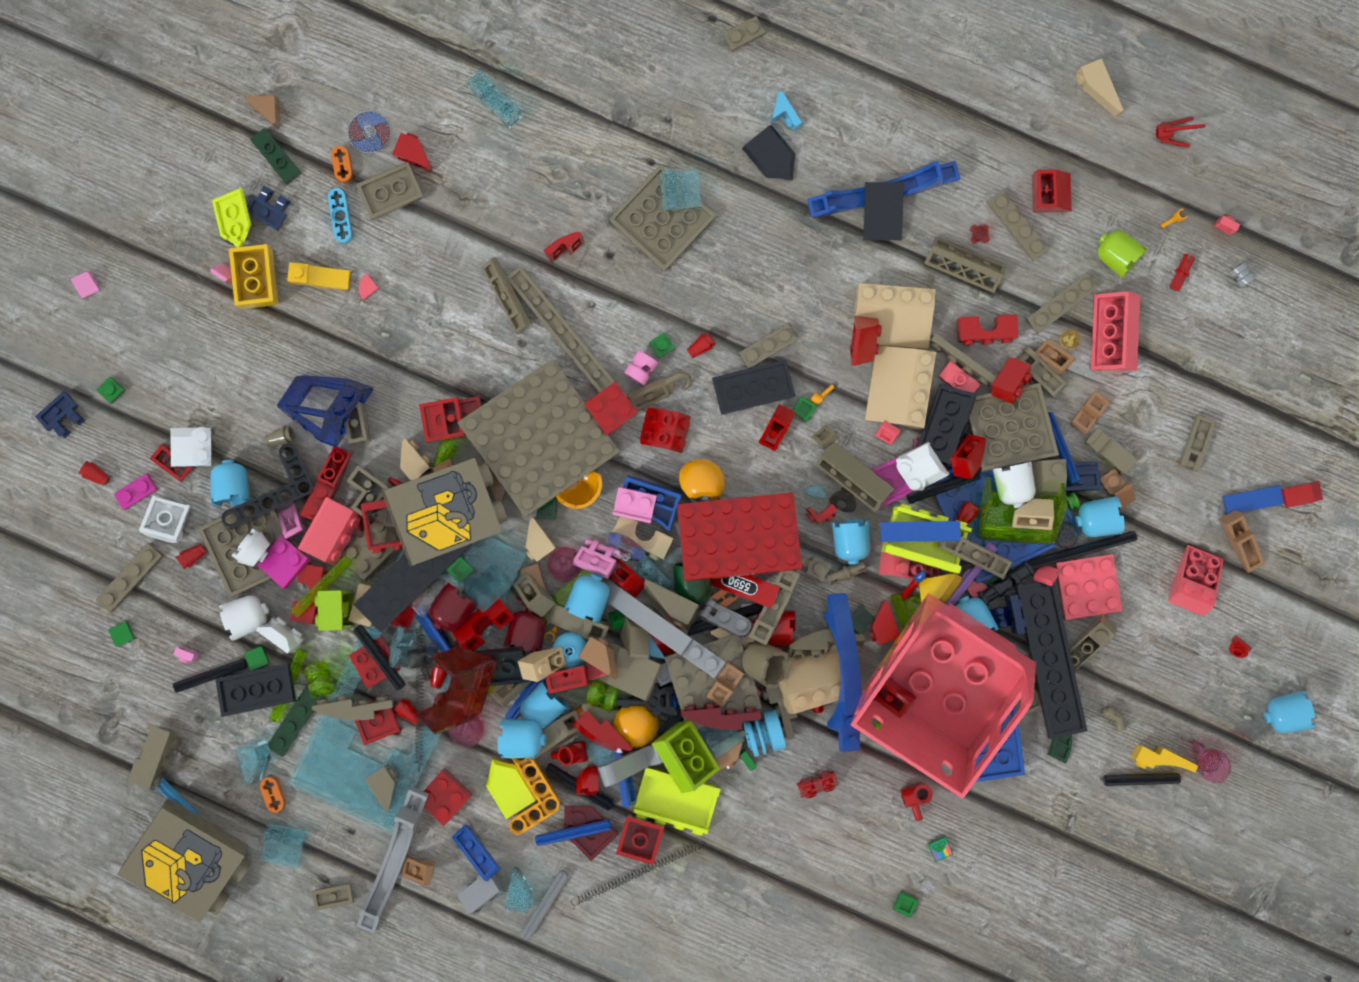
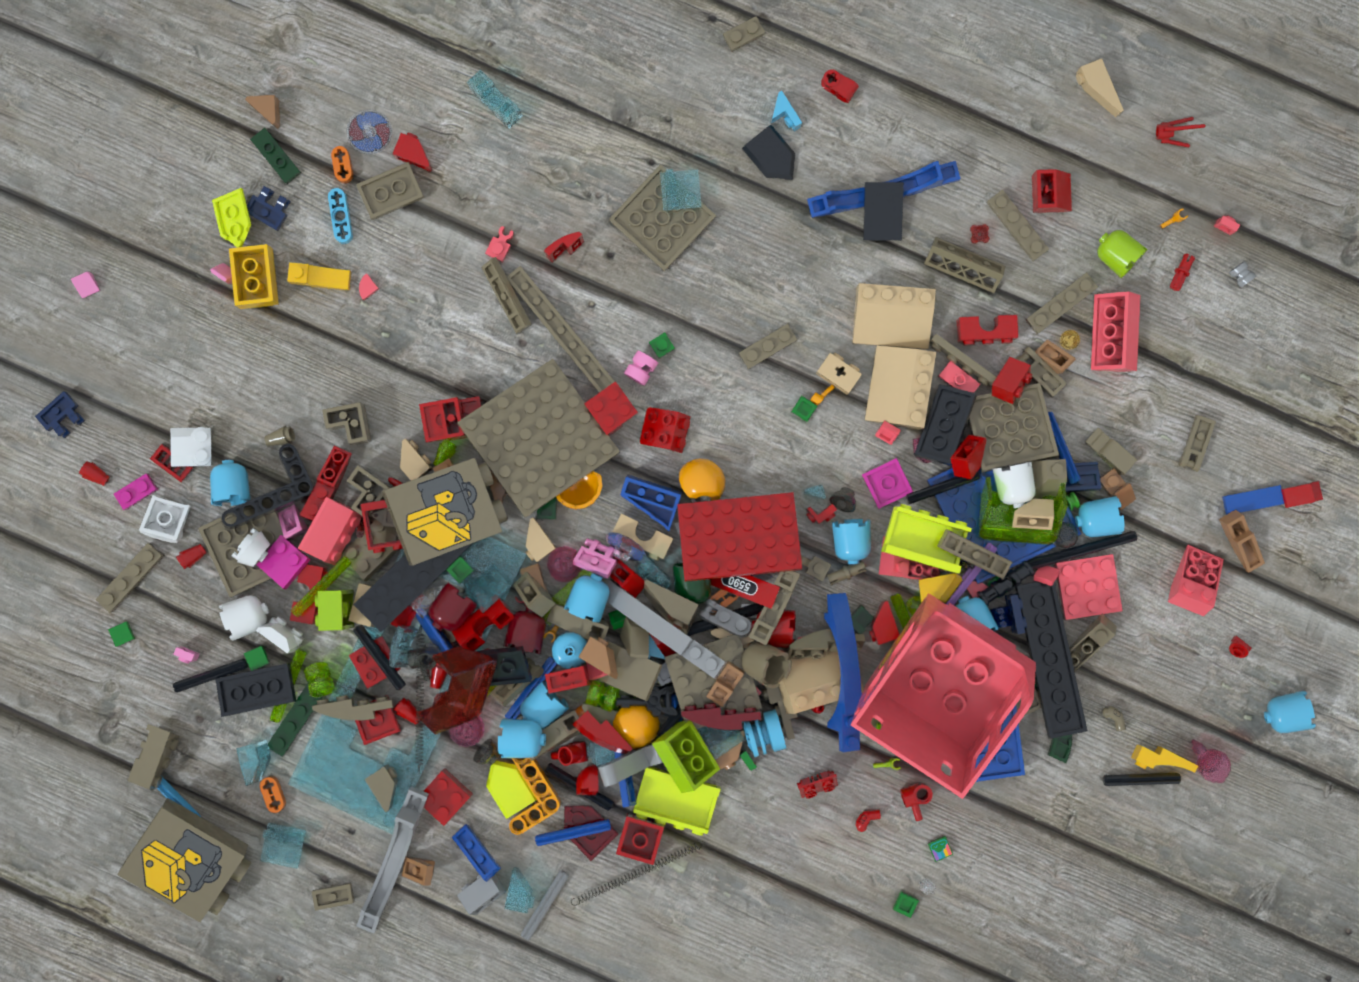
(111, 390): green plate -> none
(334, 418): clear blue windscreen -> none
(486, 753): none -> clear smoke piece
(498, 246): none -> coral plate
(541, 664): tan slope -> none
(634, 504): bright pink plate -> none
(657, 390): dark tan plate -> none
(701, 345): red cone -> none
(753, 387): black plate -> none
(777, 427): red slope -> none
(825, 437): dark tan plate -> none
(828, 373): none -> tan brick
(841, 86): none -> red piece
(854, 476): dark tan brick -> none
(864, 340): red slope -> none
(865, 817): none -> red arm
(887, 764): none -> lime hand
(895, 697): red brick -> none
(913, 584): red piece -> none
(920, 467): white slope -> none
(920, 531): blue tile -> none
(967, 512): red cone -> none
(1090, 412): medium nougat slope -> none

